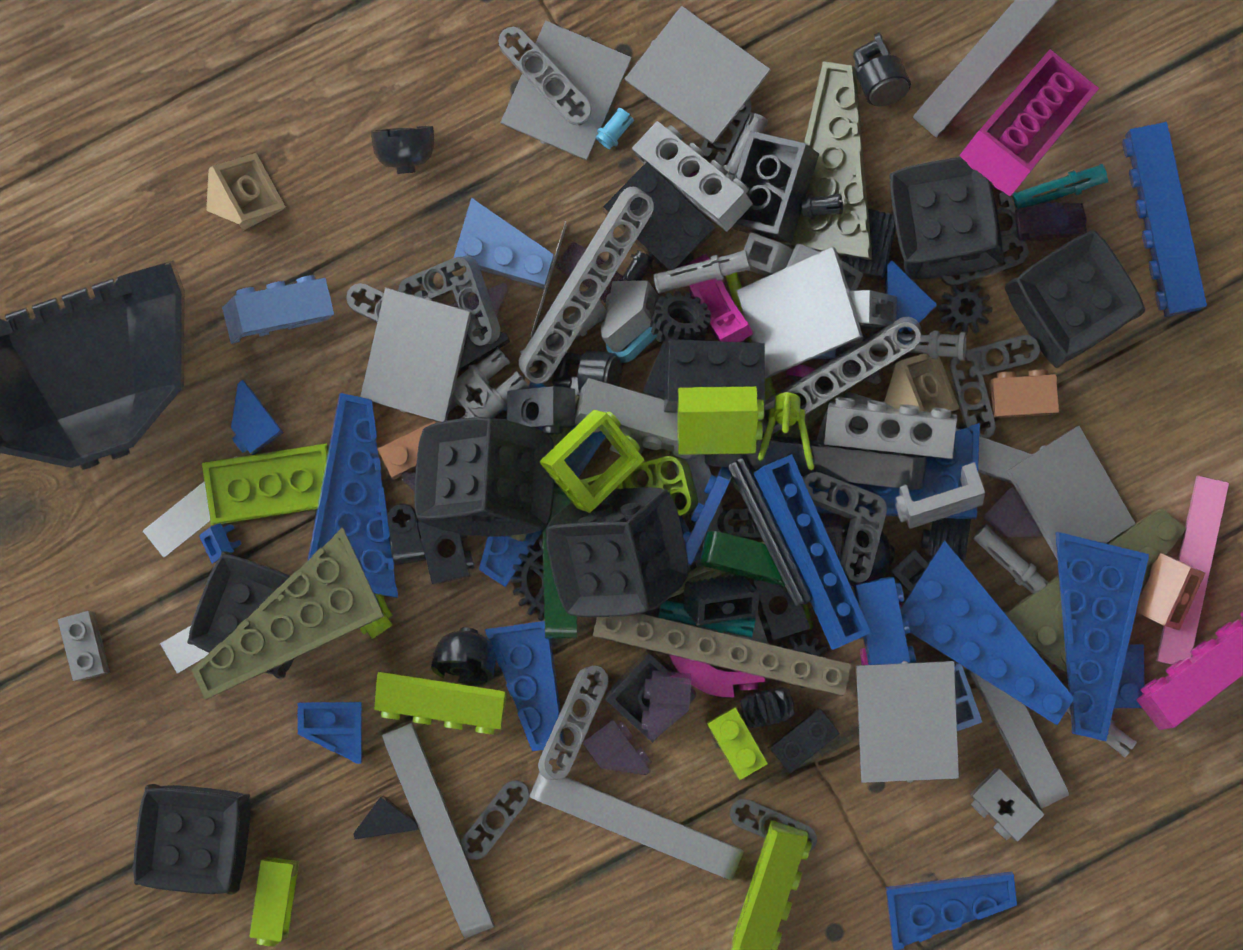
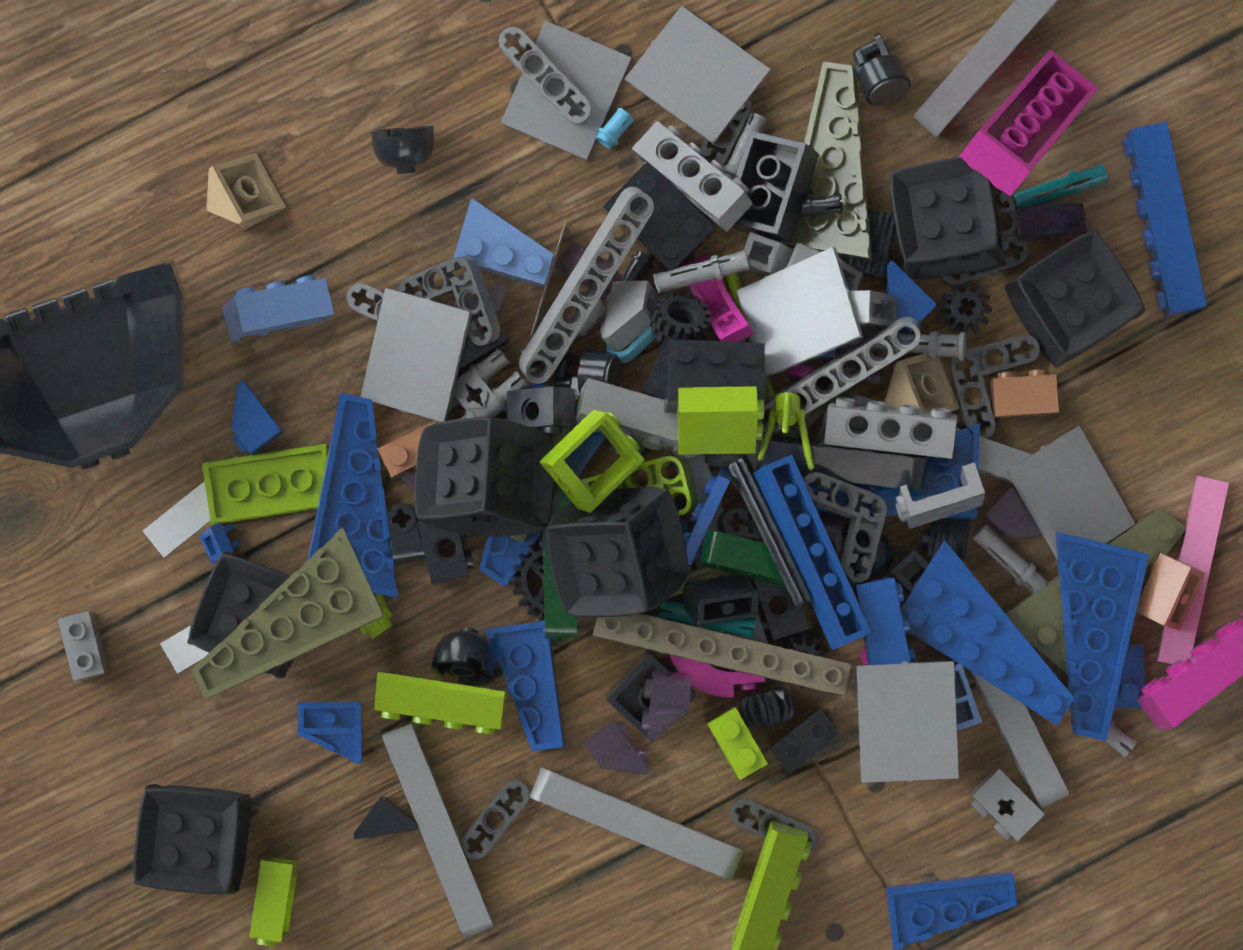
(578, 725): light grey beam -> none

